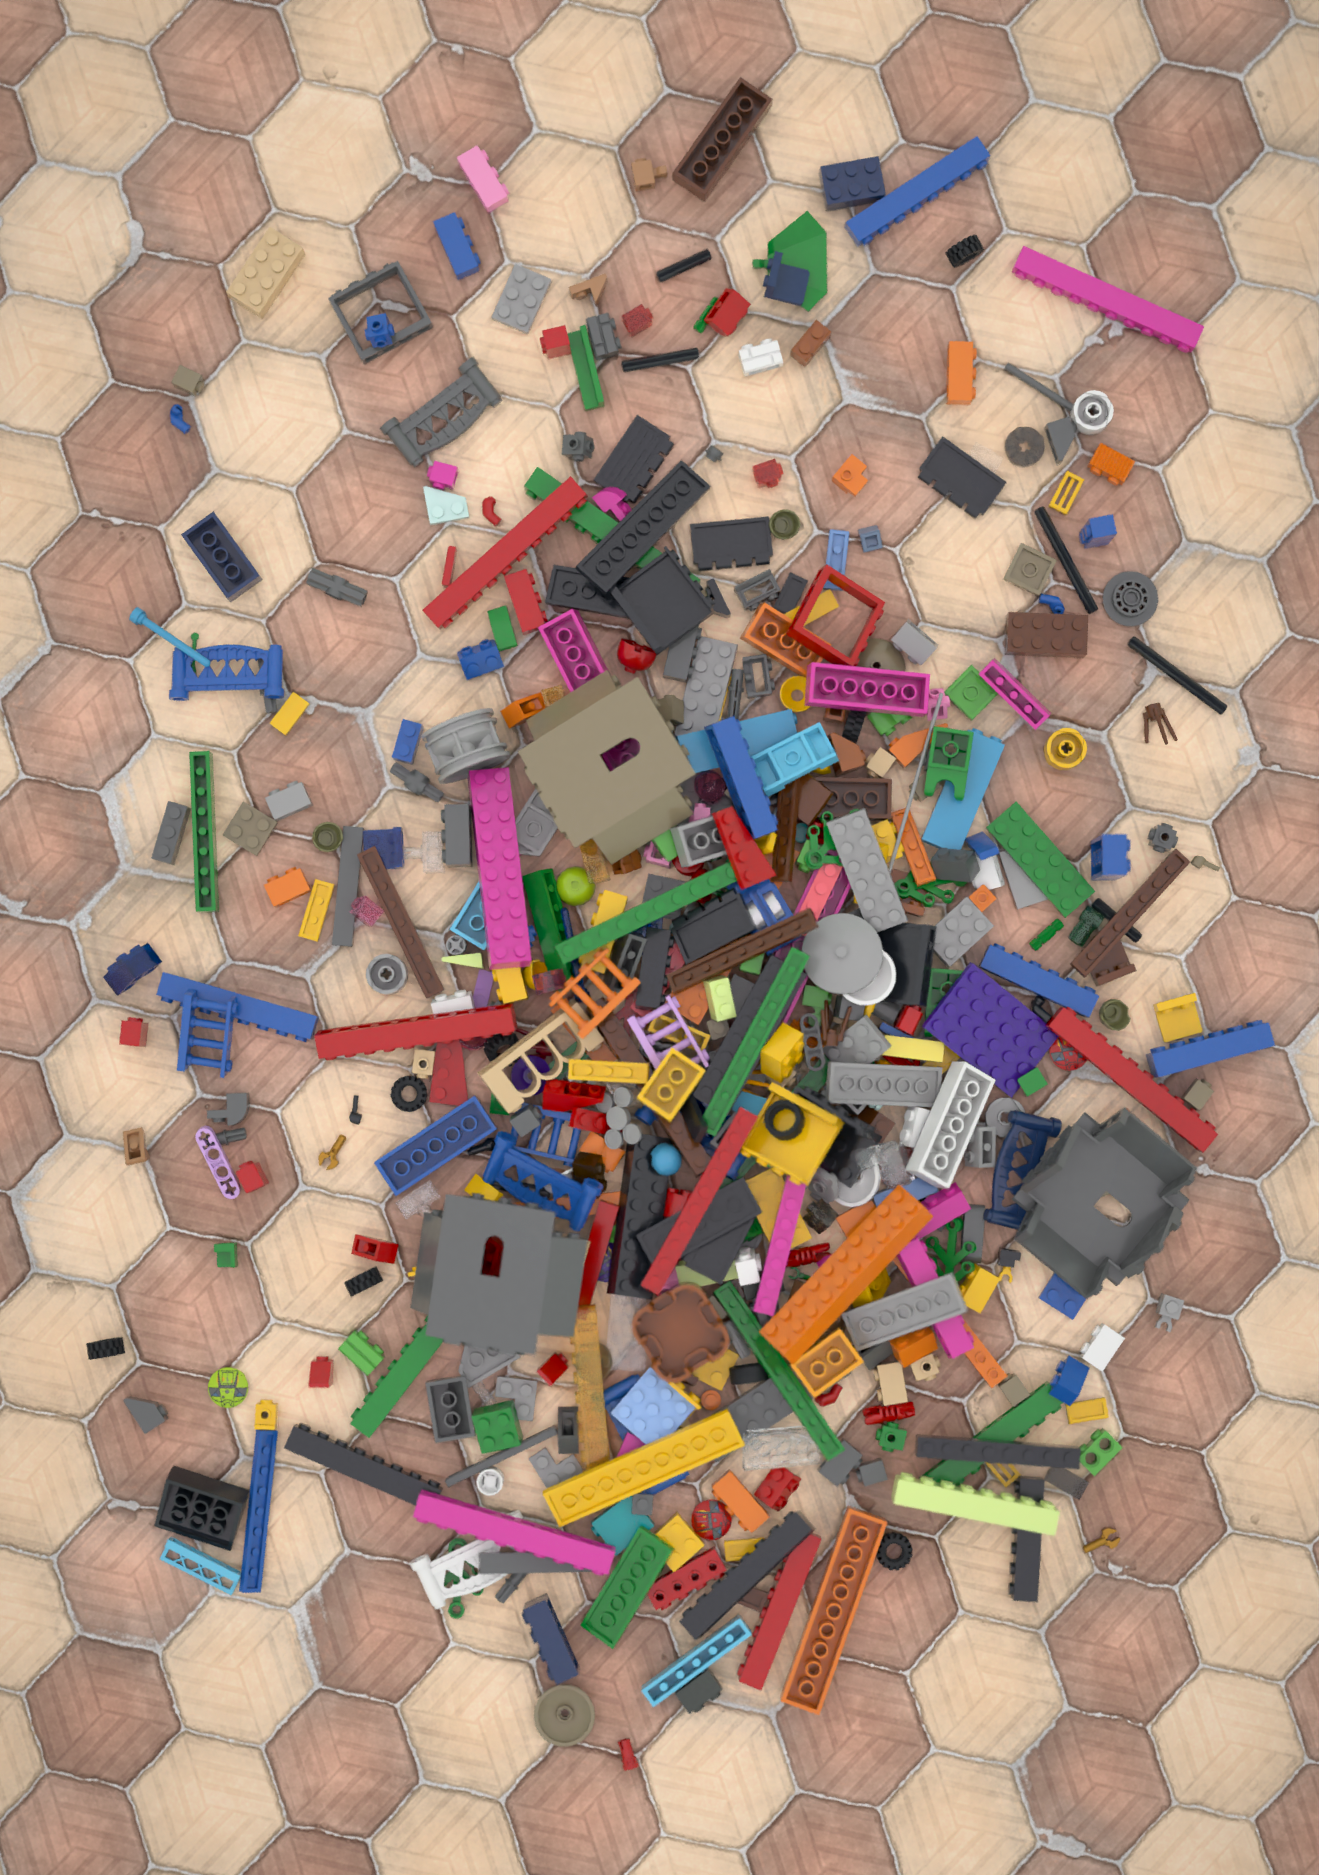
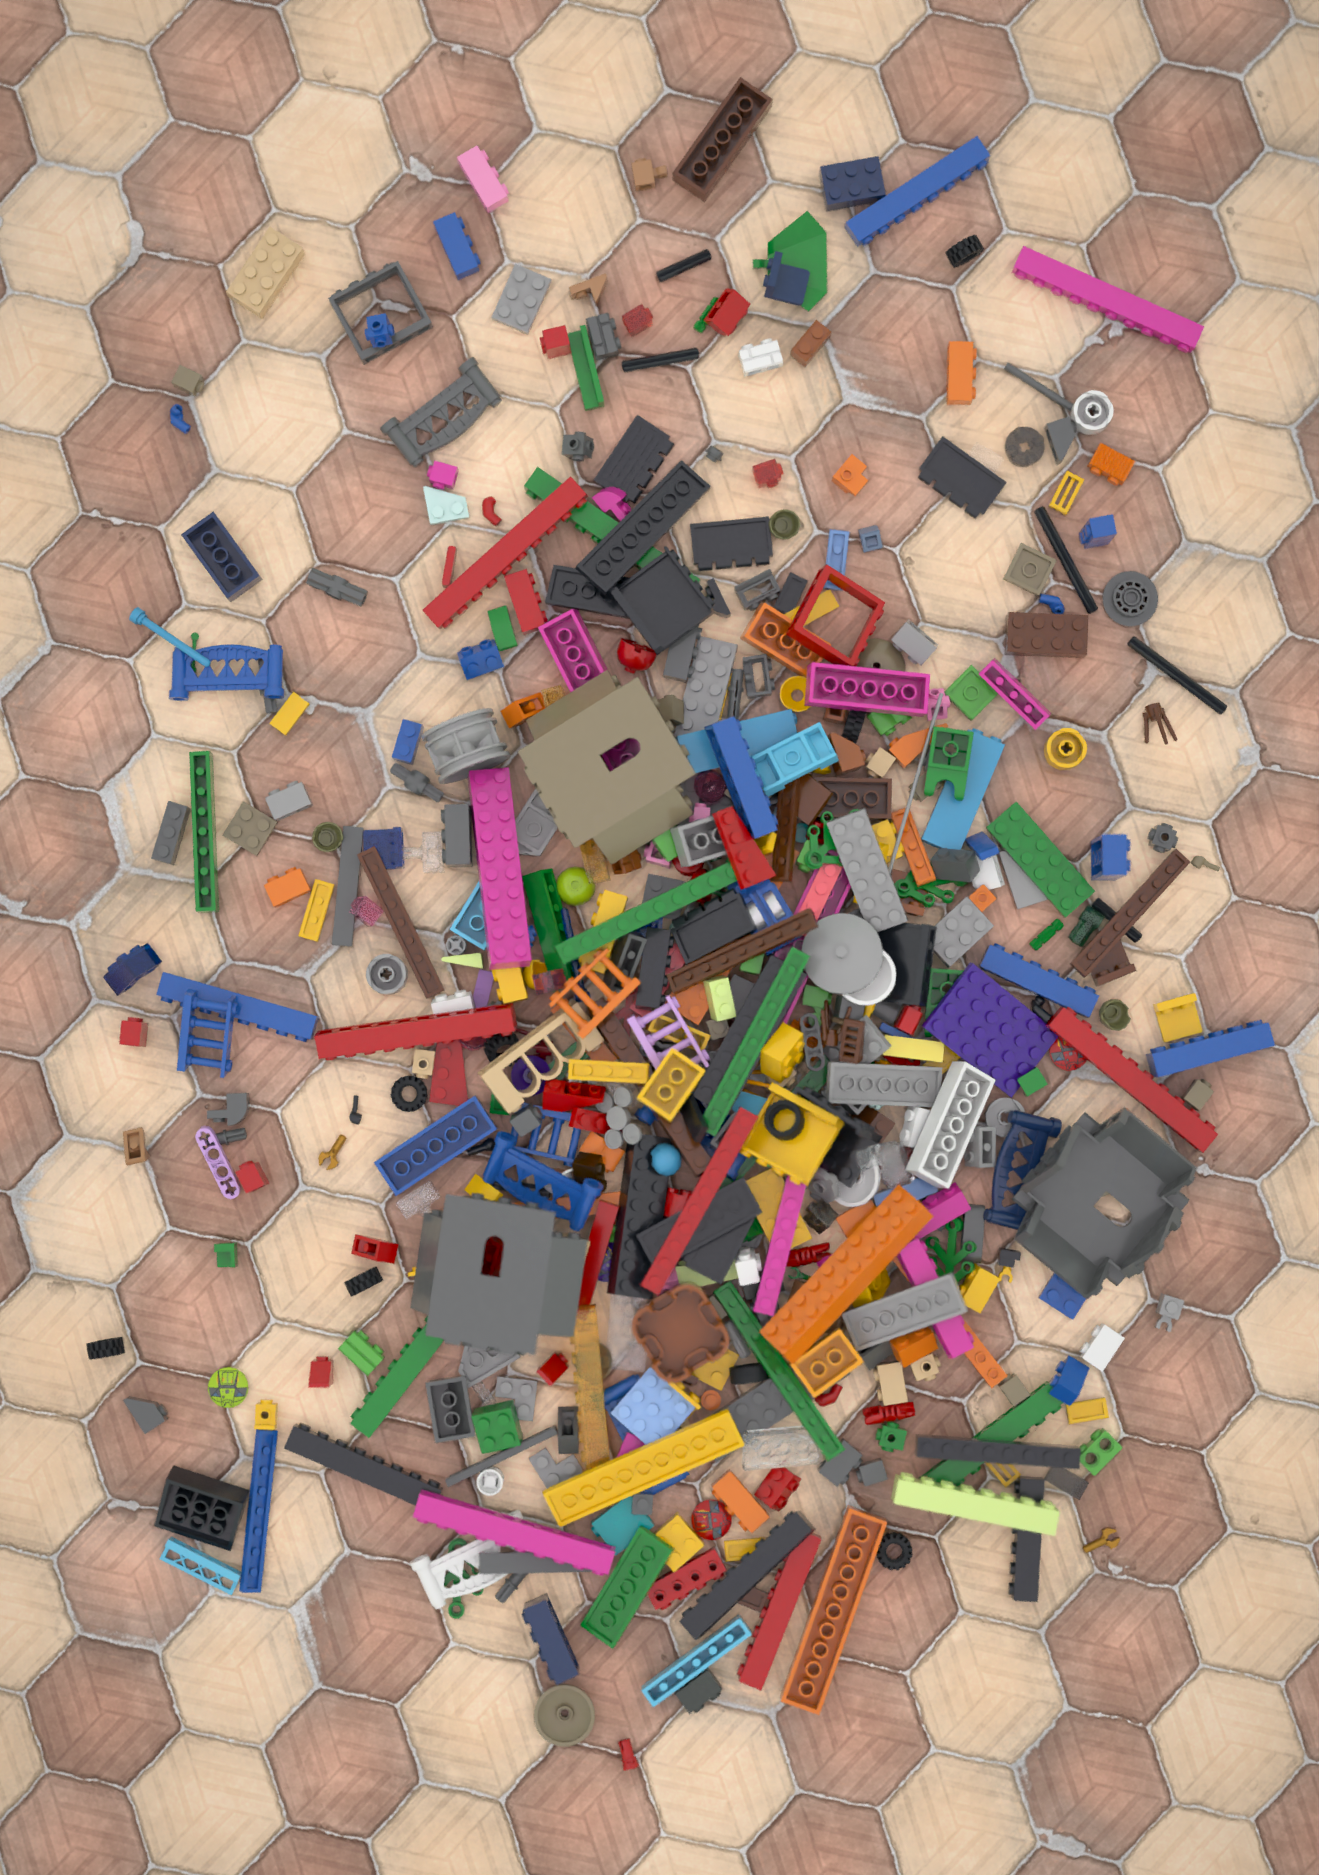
(845, 1041): none -> reddish brown slope

